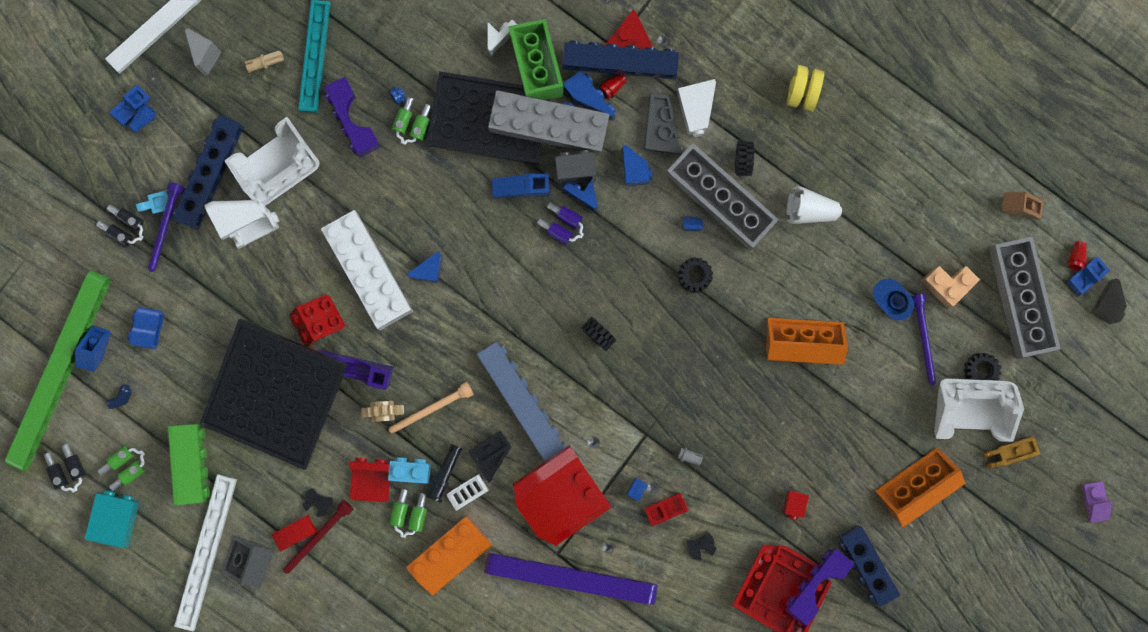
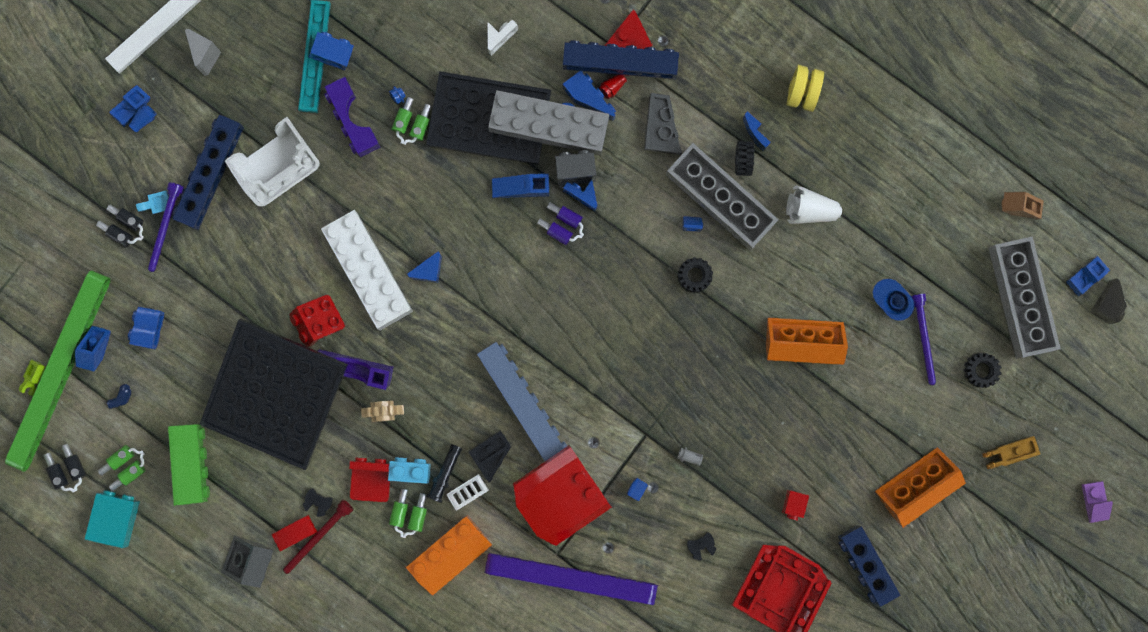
(32, 376): none -> lime plate
(205, 553): white tile -> none
(242, 220): white windscreen -> none
(264, 61): tan axle -> none
(331, 50): none -> blue brick
(463, 391): light nougat piece -> none
(536, 60): bright green slope -> none
(598, 334): black tyre -> none
(635, 168): blue slope -> none
(666, 509): red slope -> none
(696, 106): white slope -> none
(752, 126): none -> blue slope
(803, 605): dark purple arch -> none
(949, 289): light nougat brick -> none
(978, 406): white windscreen -> none
(1078, 256): red cone -> none

